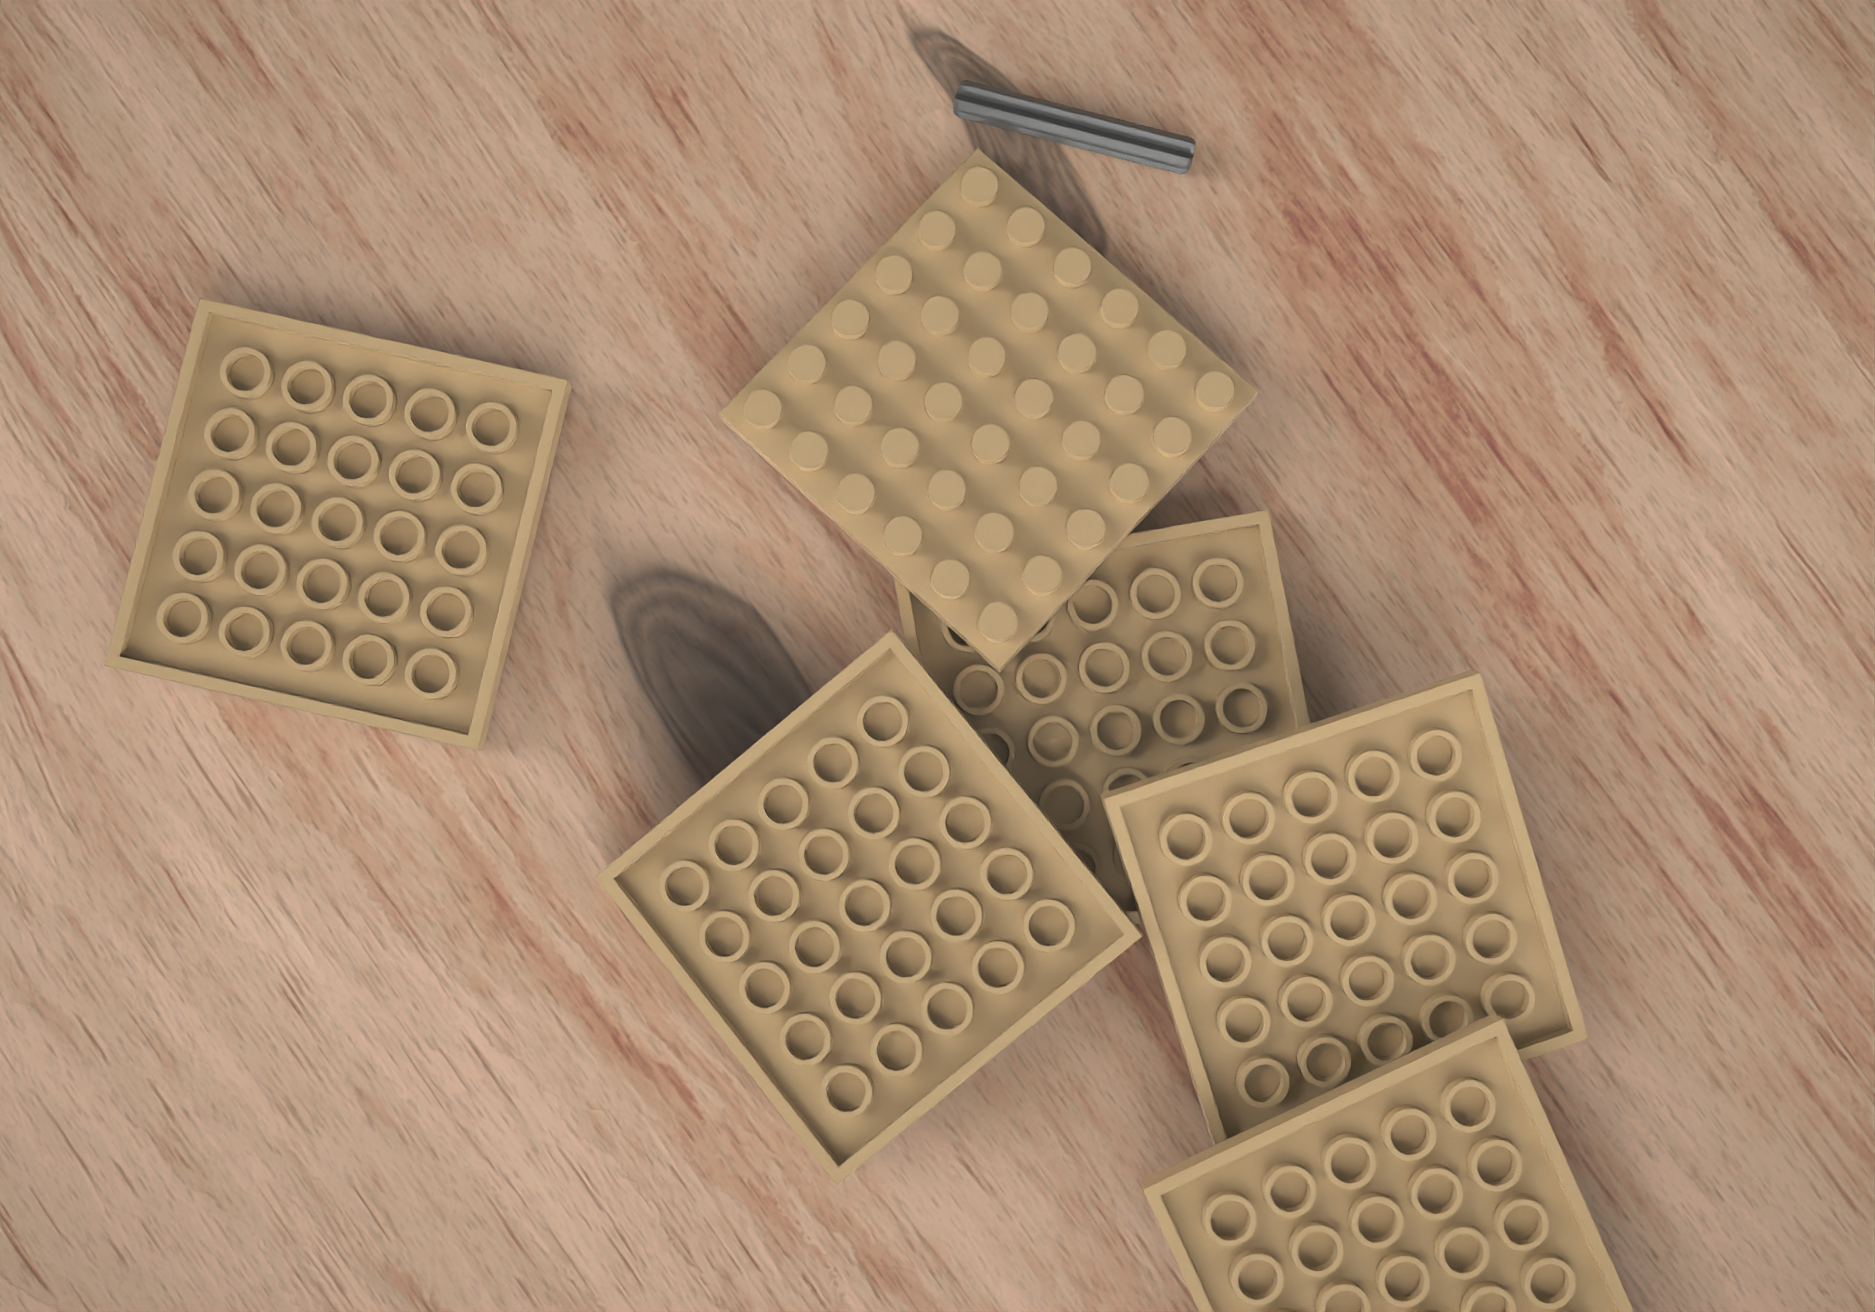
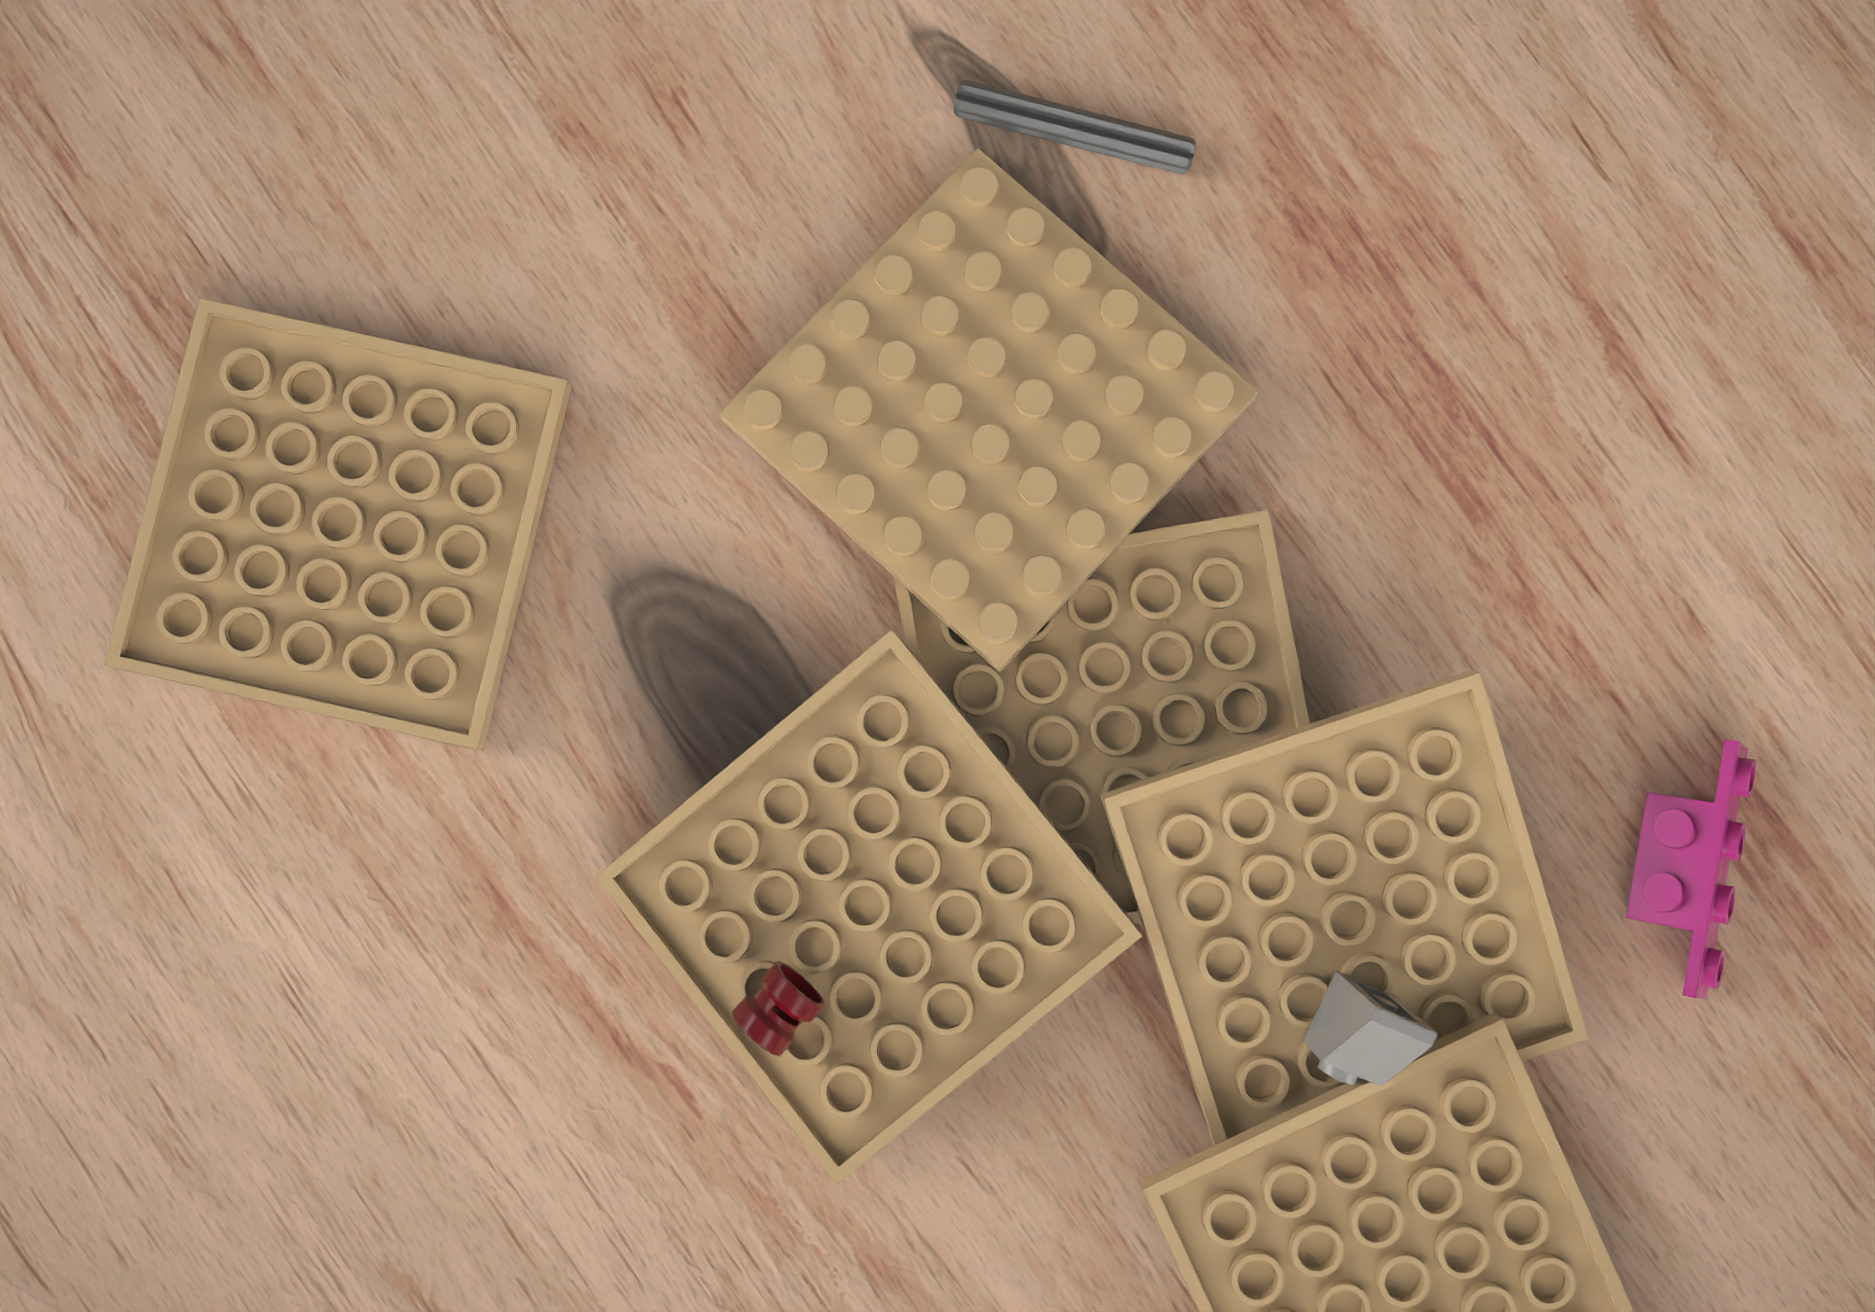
(778, 1008): none -> dark red wheel
(1365, 1033): none -> light grey slope
(1686, 864): none -> dark pink bracket

